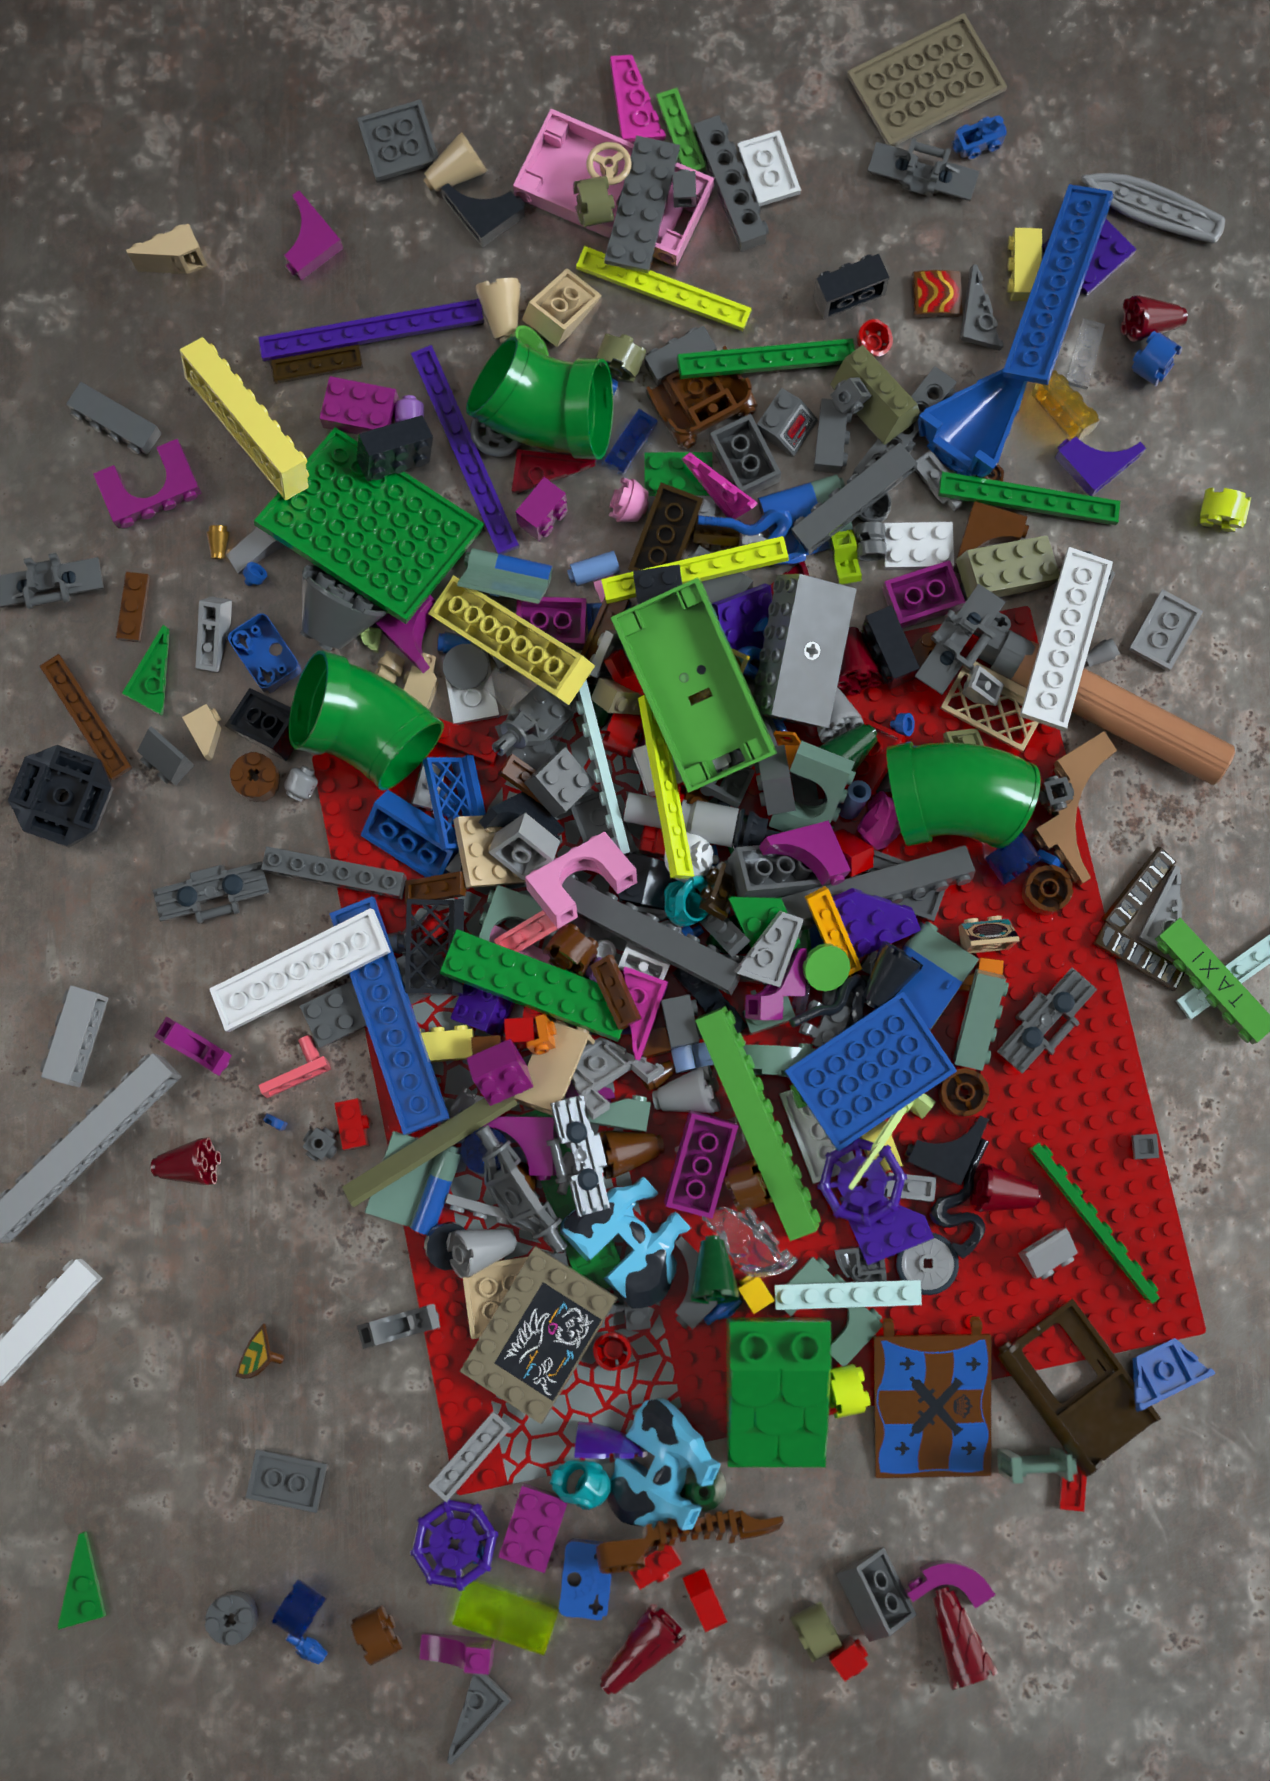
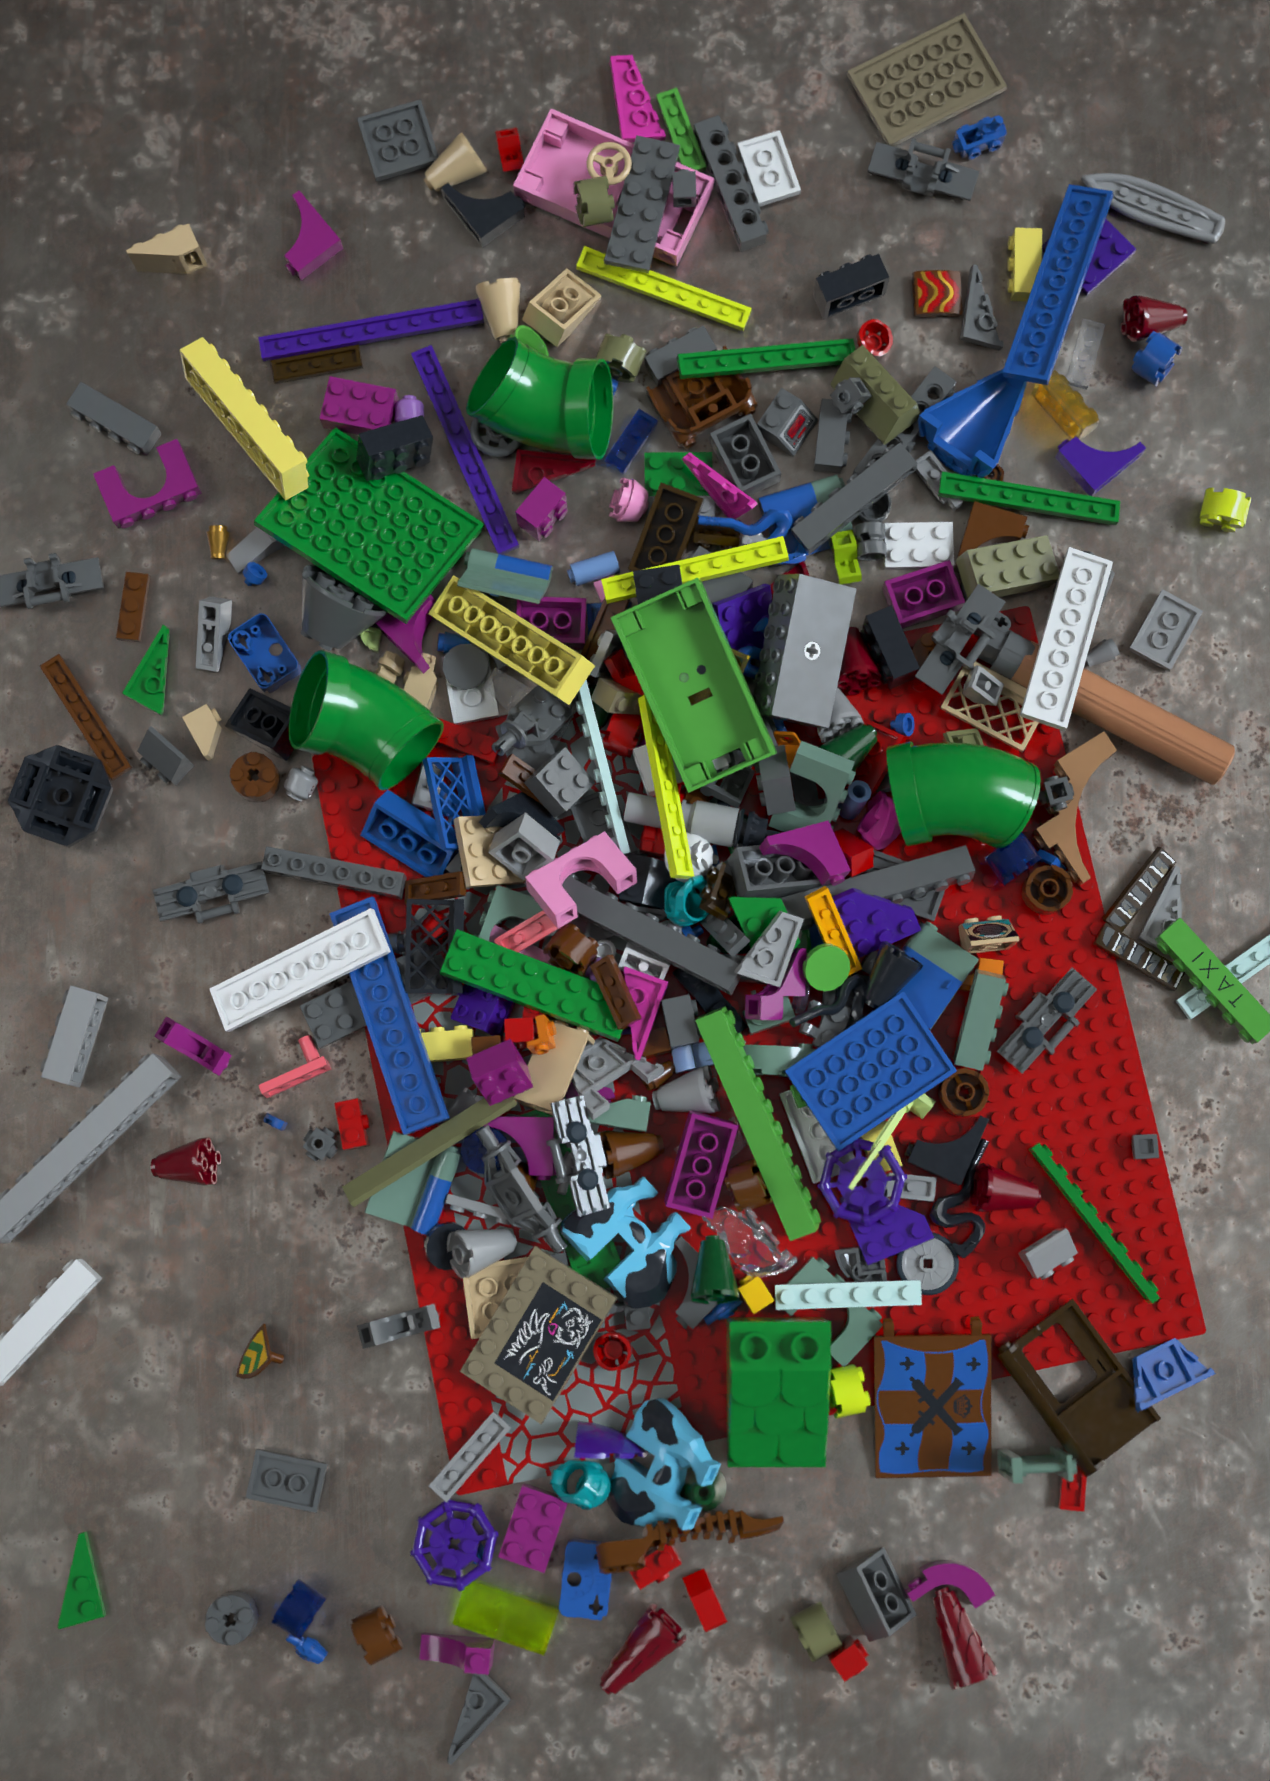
(509, 149): none -> red slope

